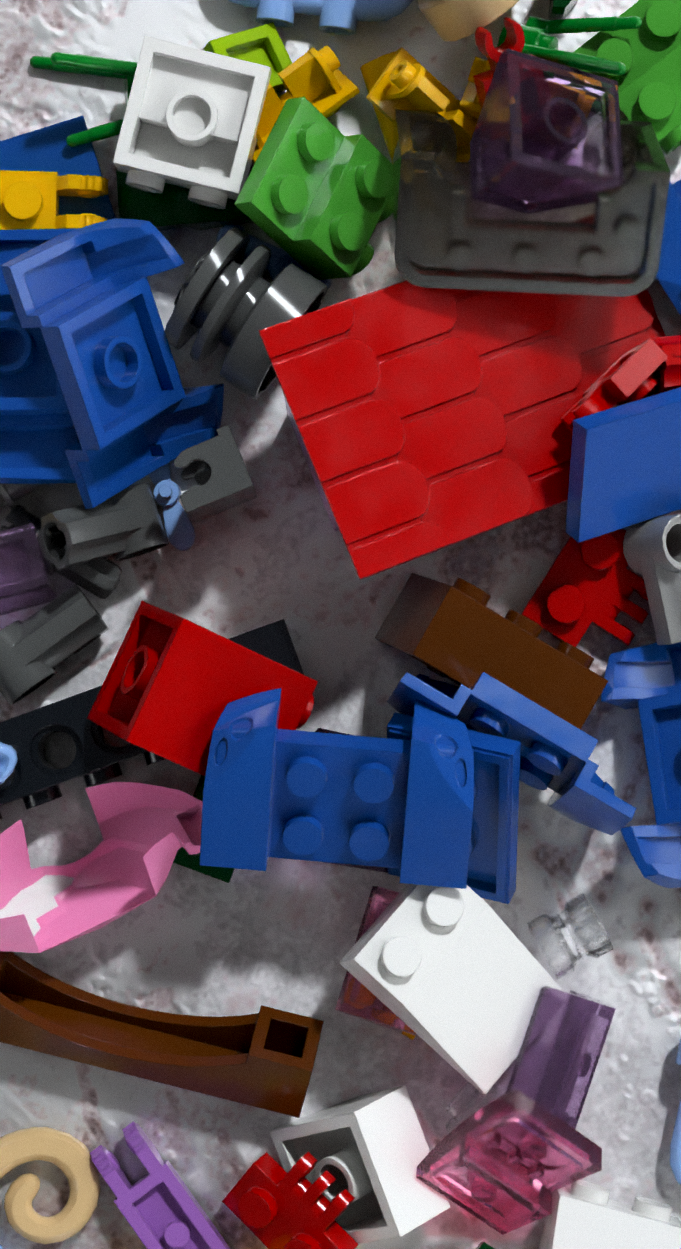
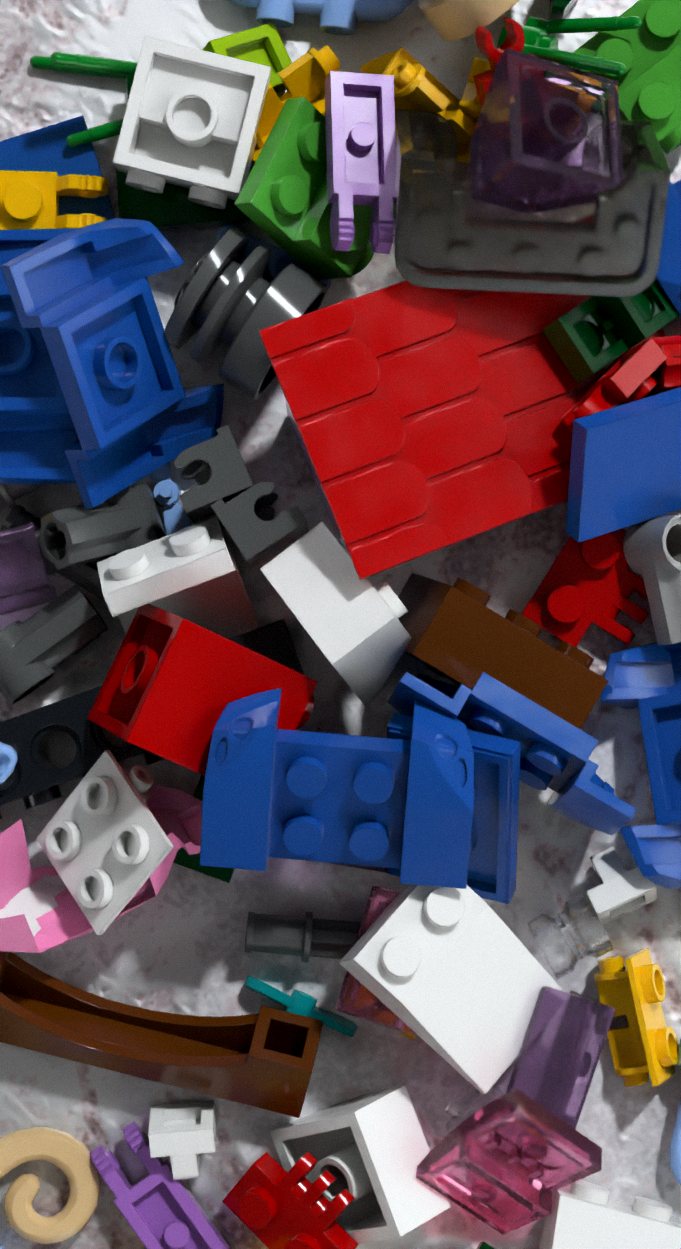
(106, 839): none -> white hinge
(182, 574): none -> white bracket
(183, 1134): none -> white tile
(251, 526): none -> dark grey hinge
(300, 936): none -> dark grey axle
(302, 1004): none -> teal piece
(343, 615): none -> white slope
(360, 155): none -> hinge
(607, 327): none -> dark green slope
(619, 889): none -> white tile
(638, 994): none -> yellow hinge

